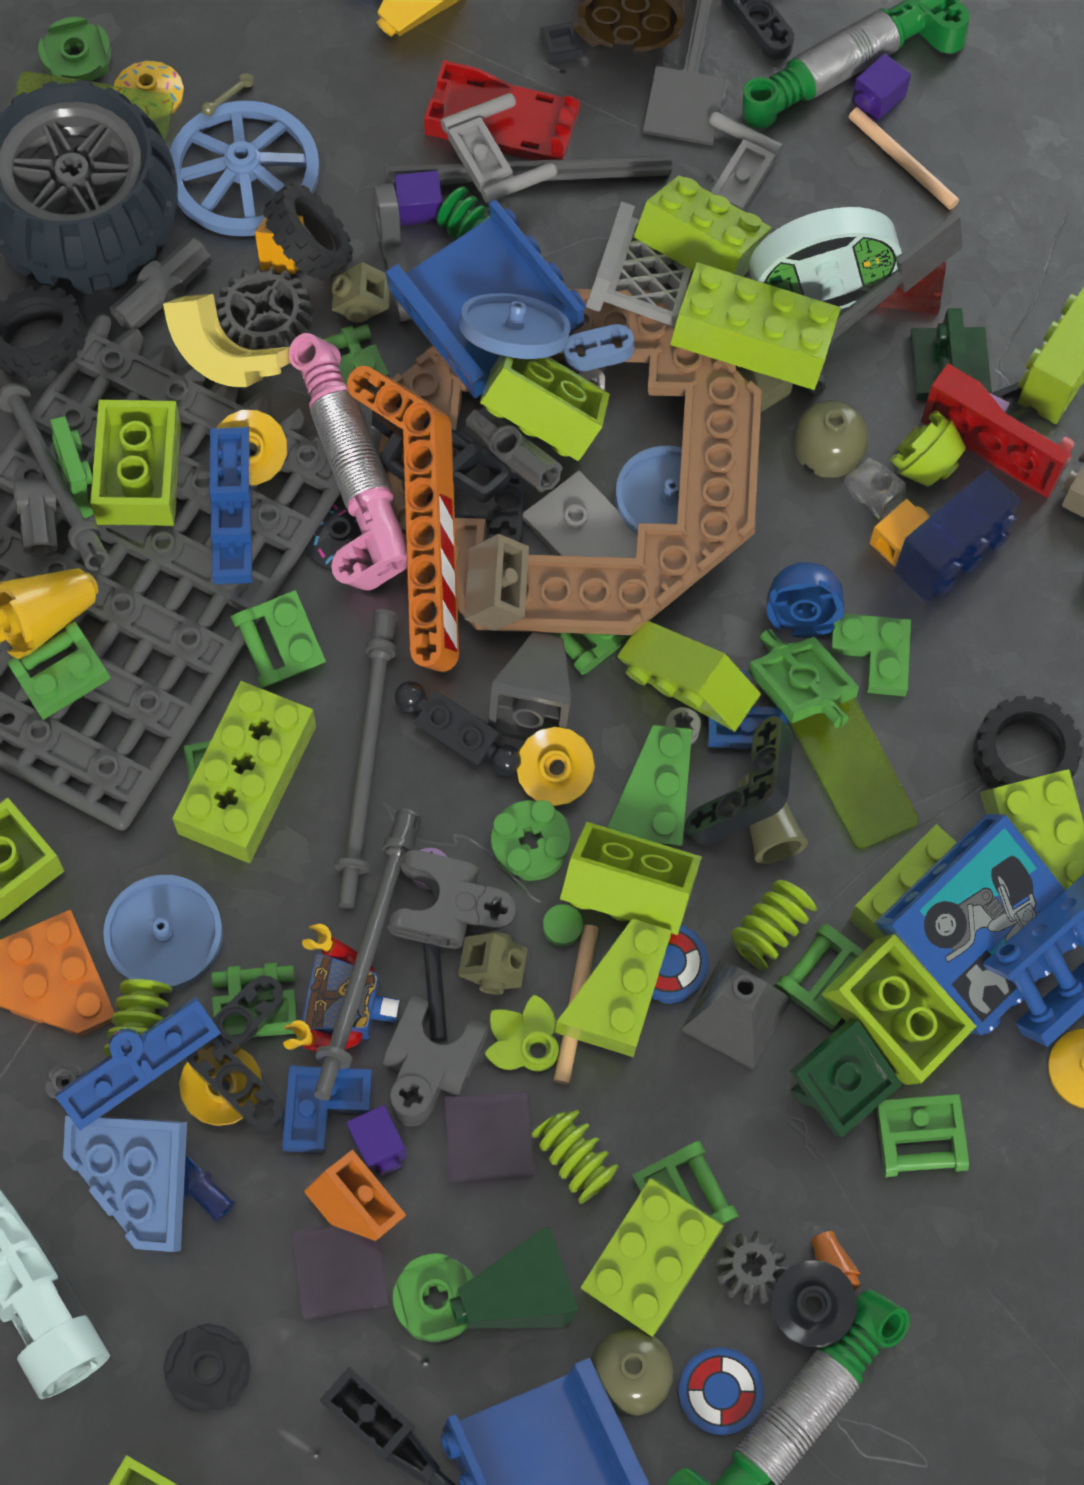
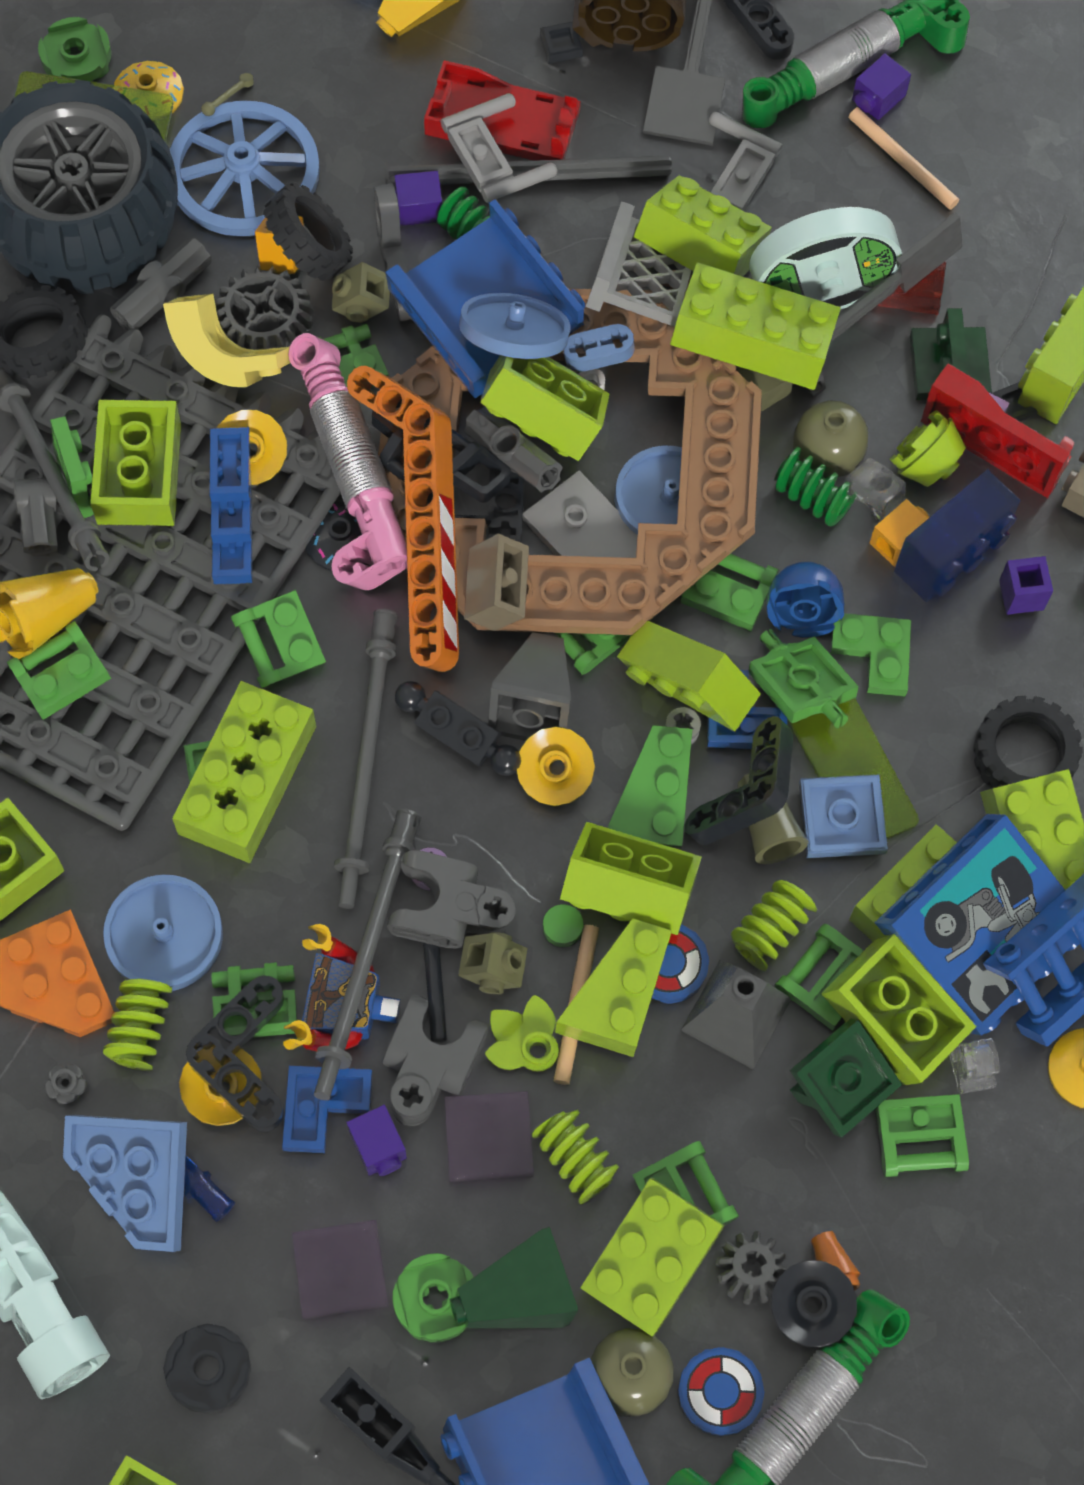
(136, 1062): blue hinge -> none
(354, 1199): orange slope -> none
(520, 859): bright green plate -> none
(731, 599): none -> bright green plate
(814, 488): none -> green piece
(843, 816): none -> medium blue tile
(975, 1065): none -> clear leg
(1026, 585): none -> dark purple brick

